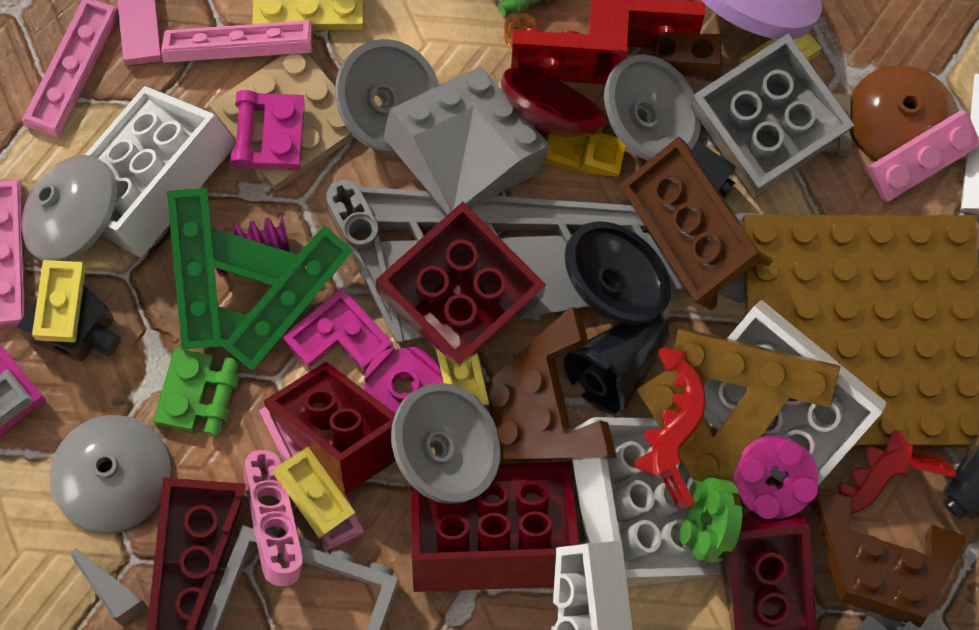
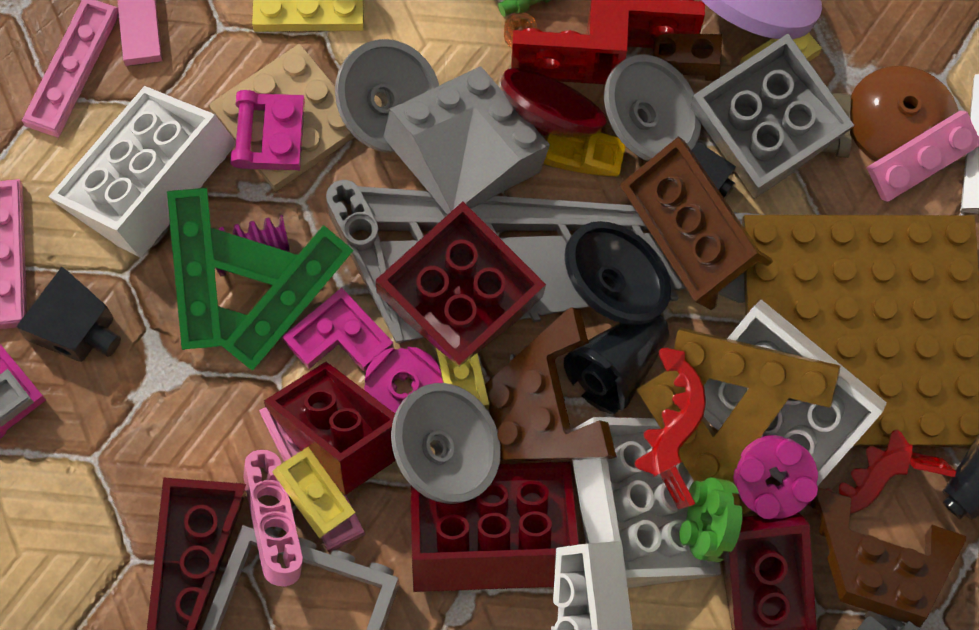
(59, 301): light yellow plate -> none
(68, 208): light grey dish -> none
(117, 598): light grey slope -> none
(125, 493): light grey dish -> none
(185, 390): bright green plate -> none
(237, 41): bright pink tile -> none

